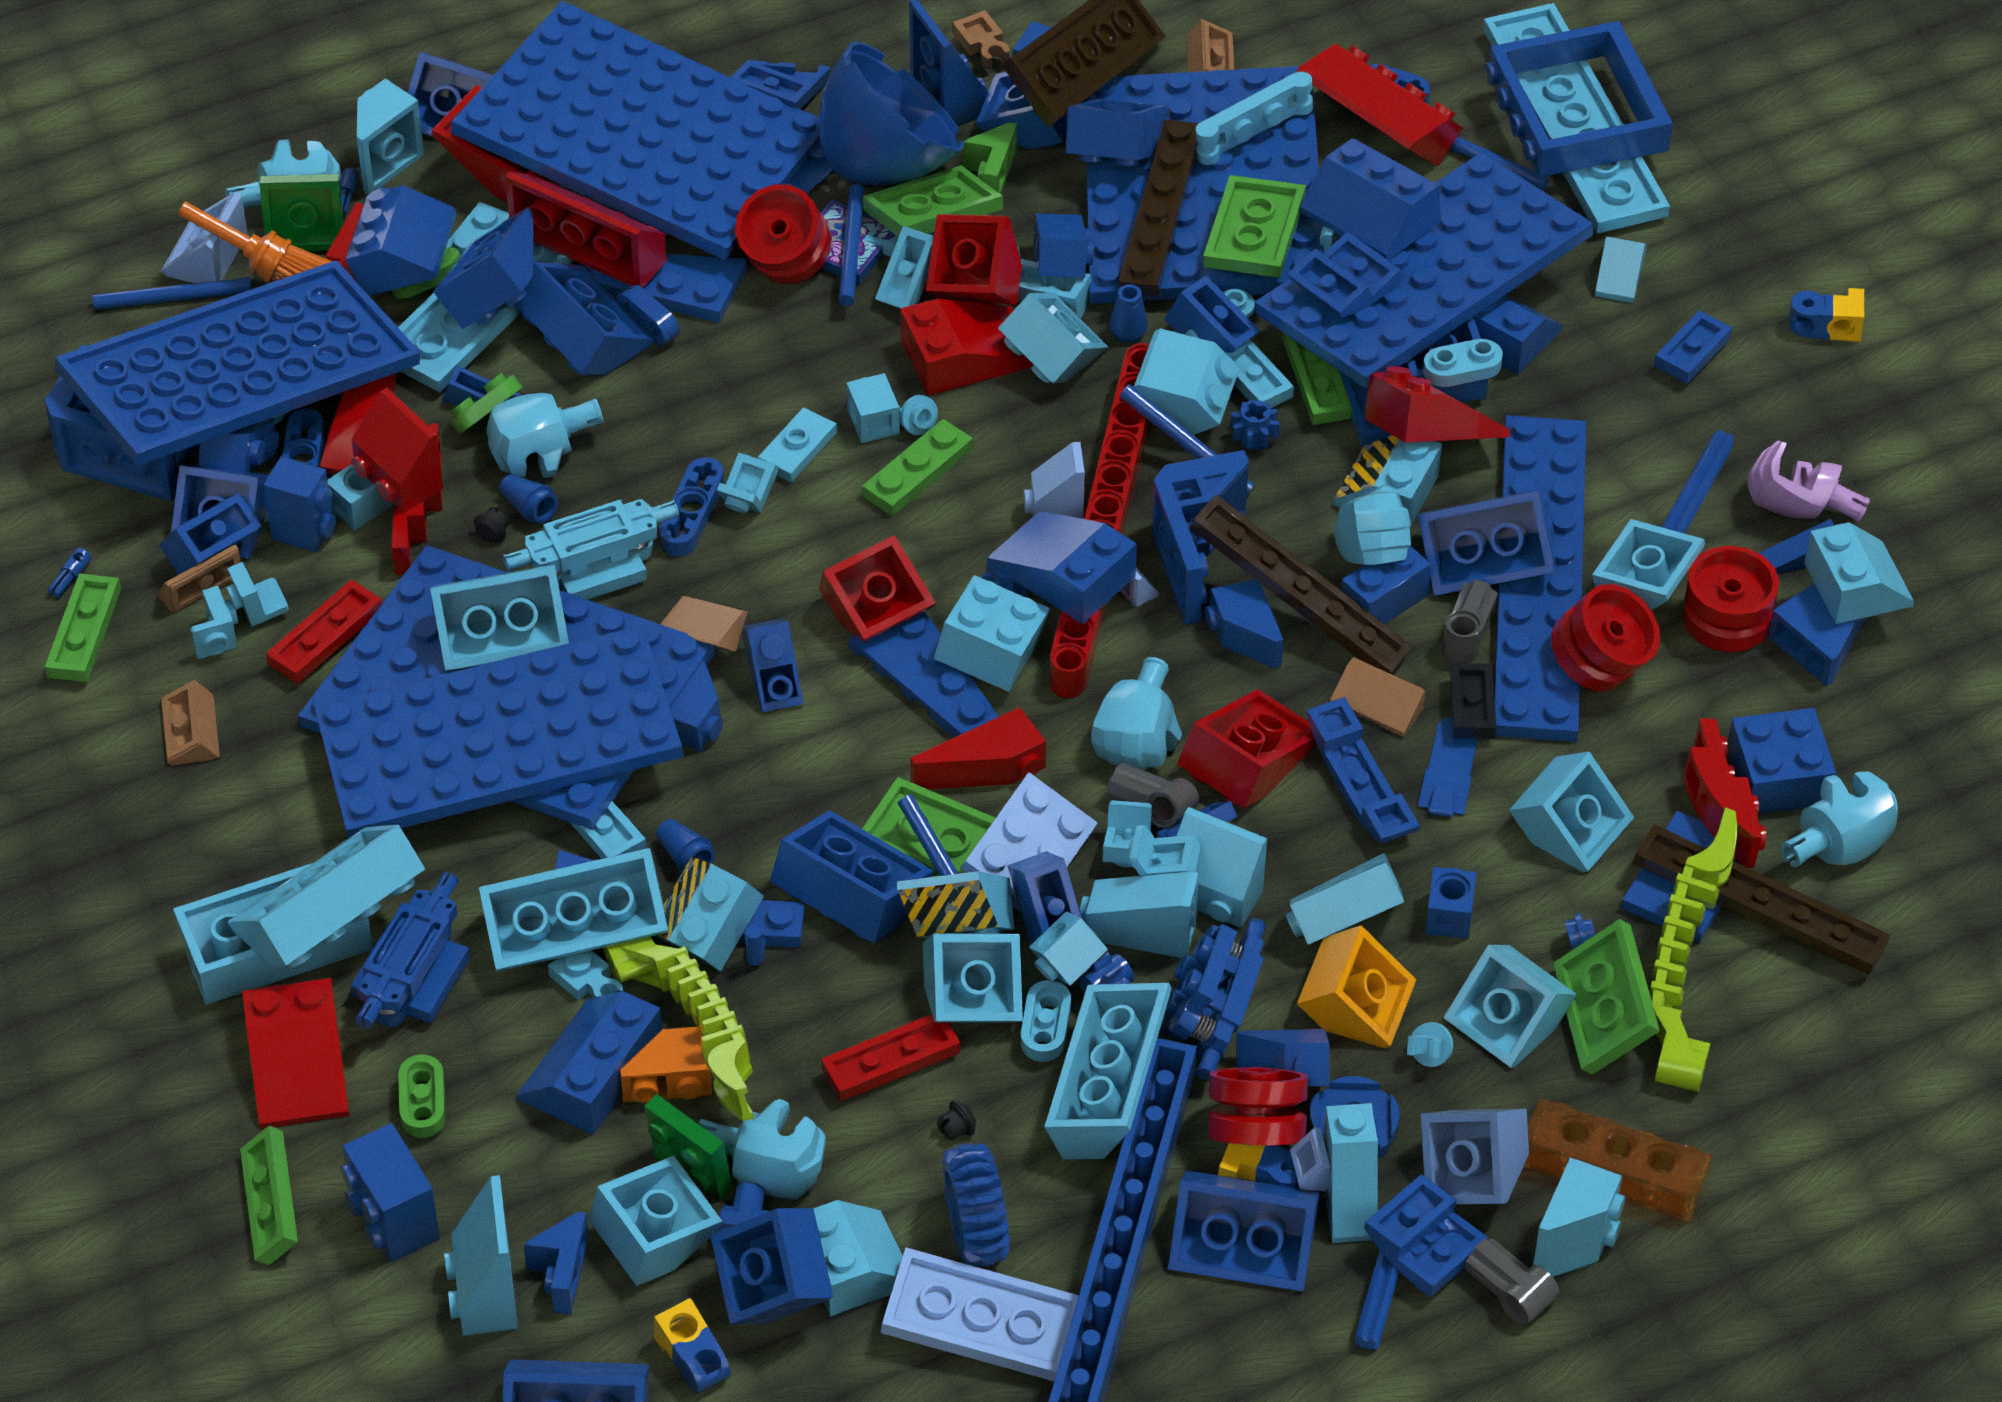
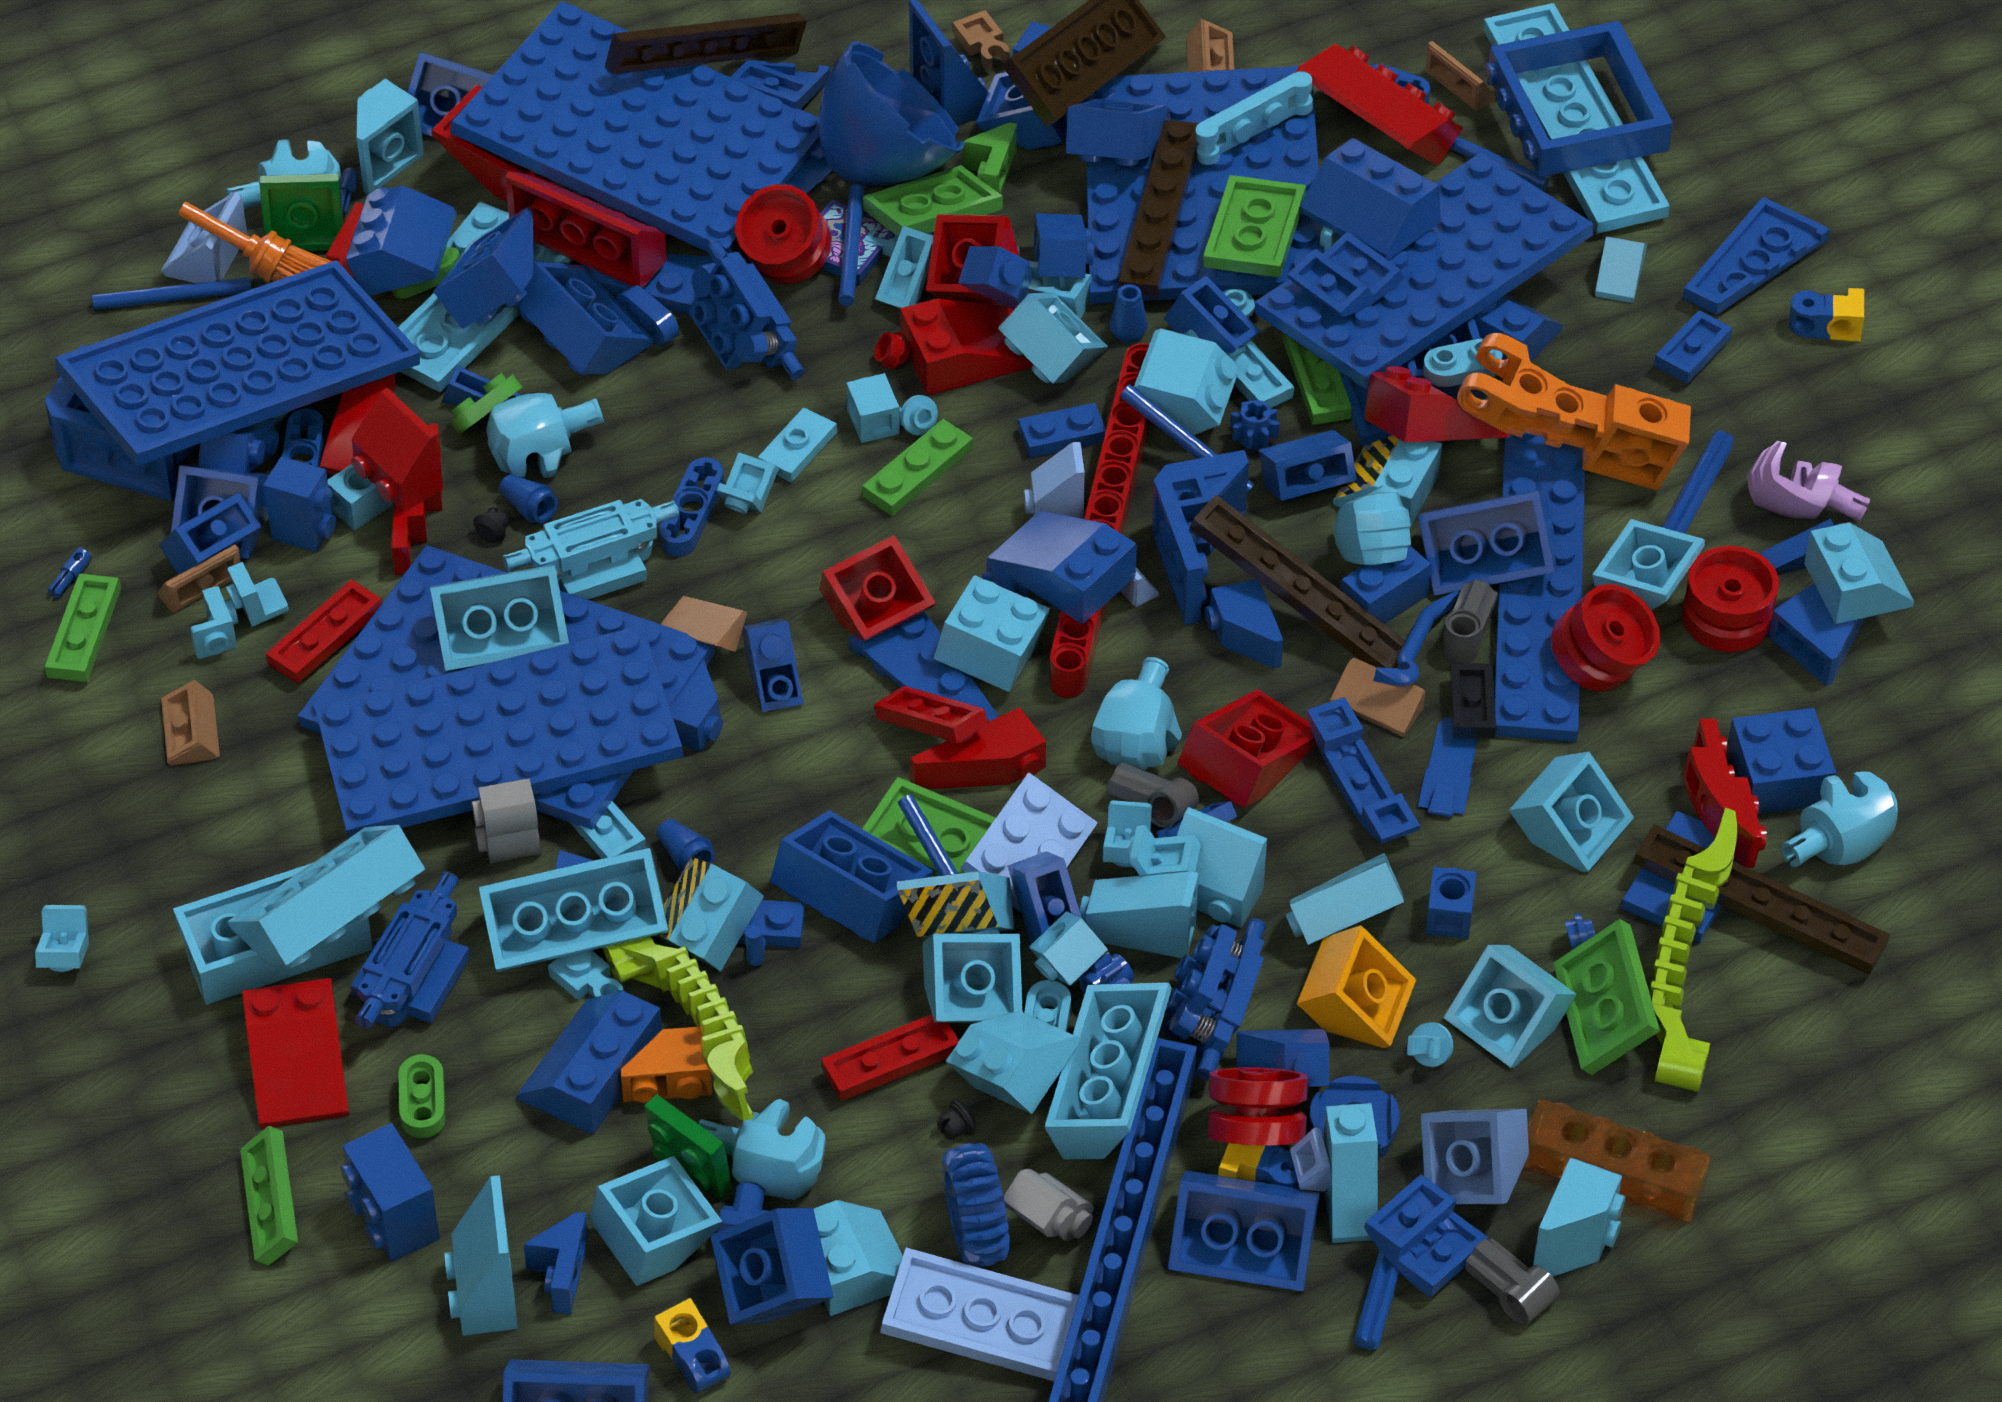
(63, 937): none -> medium azure bracket
(507, 821): none -> light grey brick
(705, 43): none -> dark brown plate
(741, 314): none -> blue piece
(891, 350): none -> red plate
(931, 714): none -> red plate
(996, 274): none -> blue slope
(1013, 1058): none -> medium azure slope
(1048, 1205): none -> light grey brick
(1057, 429): none -> blue plate
(1307, 465): none -> blue brick
(1408, 669): none -> blue piece
(1457, 78): none -> medium nougat slope
(1621, 434): none -> orange brick
(1752, 254): none -> blue wing

